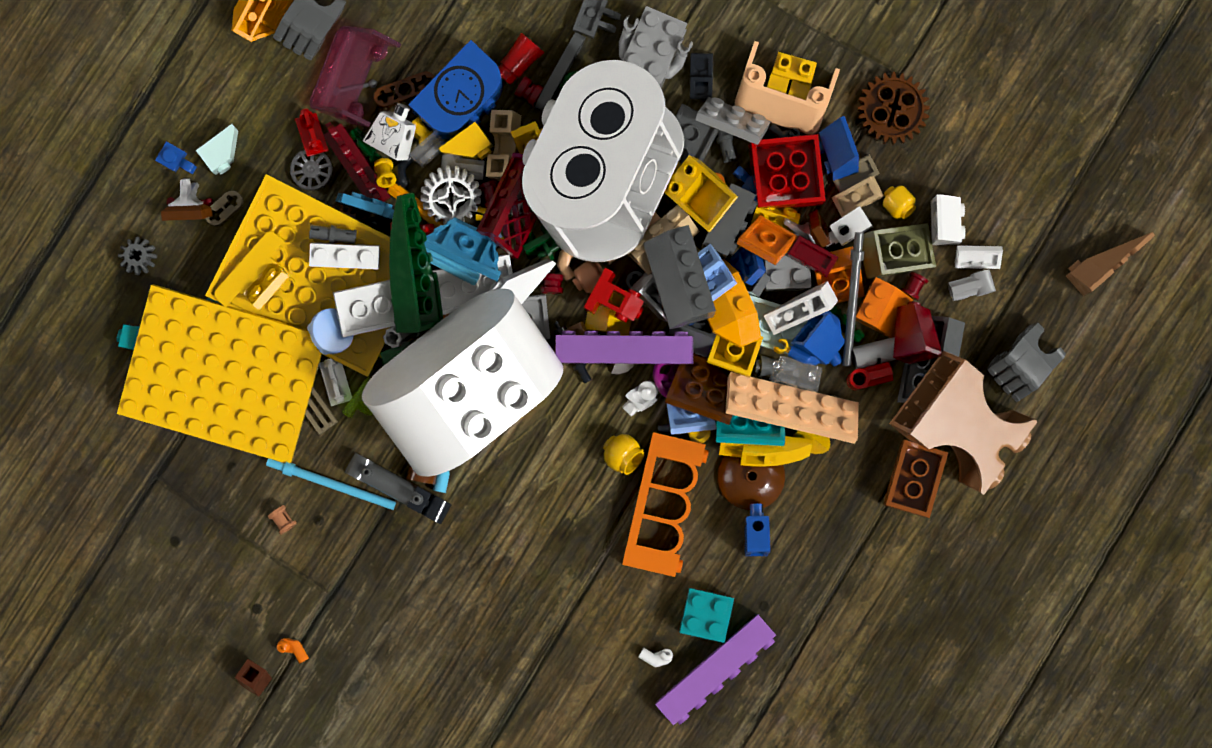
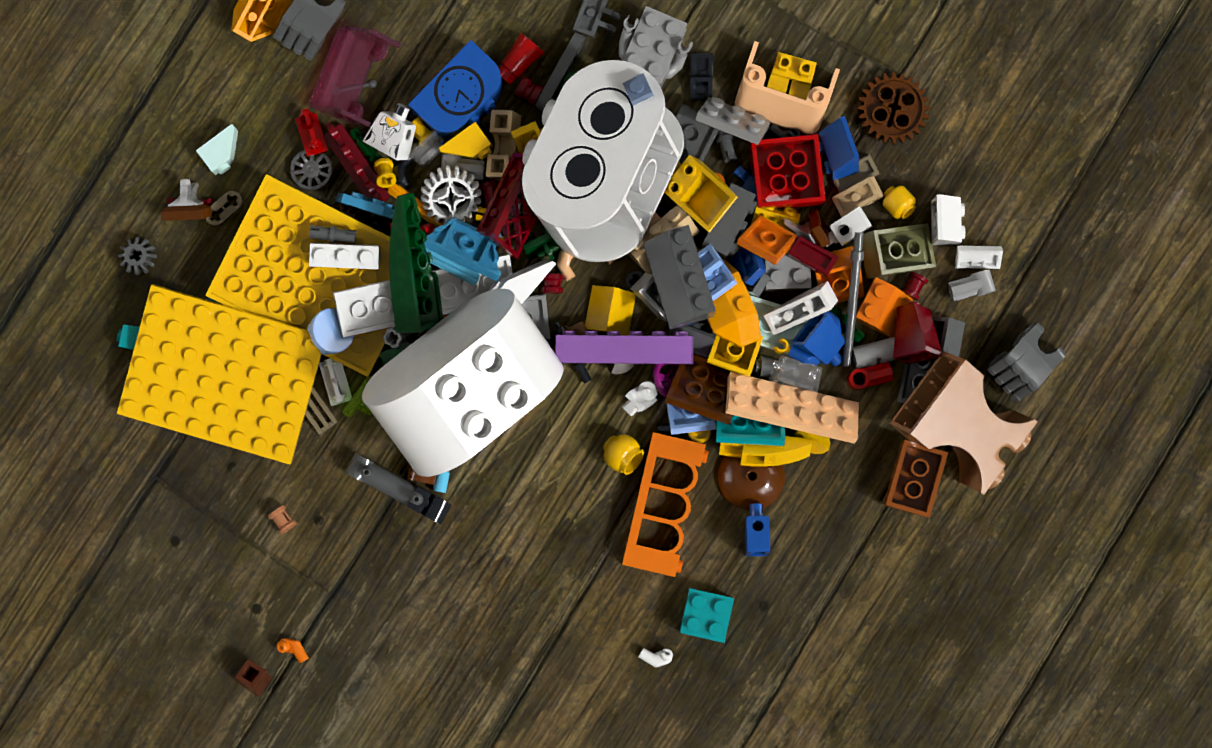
(173, 158): blue plate -> none
(256, 275): yellow plate -> none
(290, 469): medium azure bar -> none
(387, 89): reddish brown beam -> none
(587, 276): nougat head -> none
(630, 307): red tile -> none
(638, 89): none -> sand blue plate
(715, 669): medium lavender brick -> none
(1095, 270): medium nougat wedge -> none

